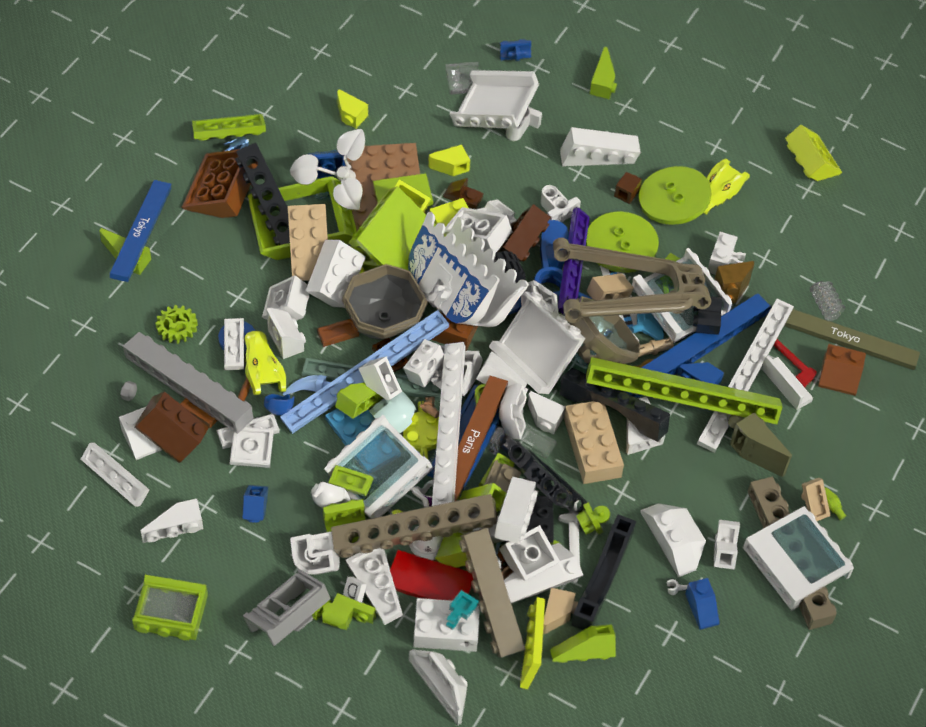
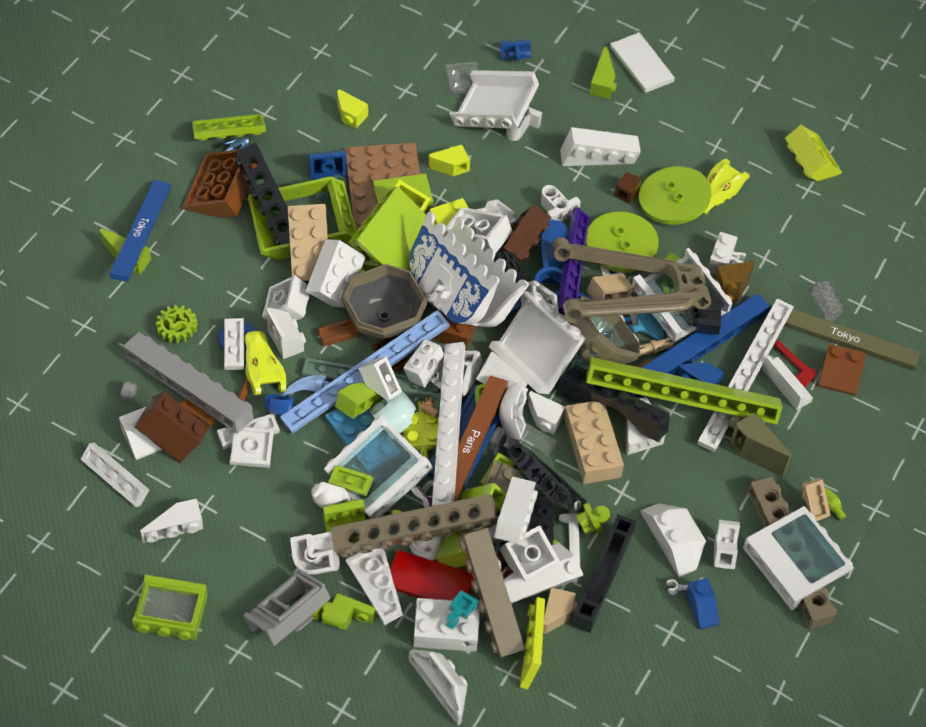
(255, 503): blue slope -> none
(350, 190): white plant -> none
(354, 589): white tile -> none
(459, 189): reddish brown slope -> none
(588, 644): lime slope -> none
(642, 62): none -> white tile

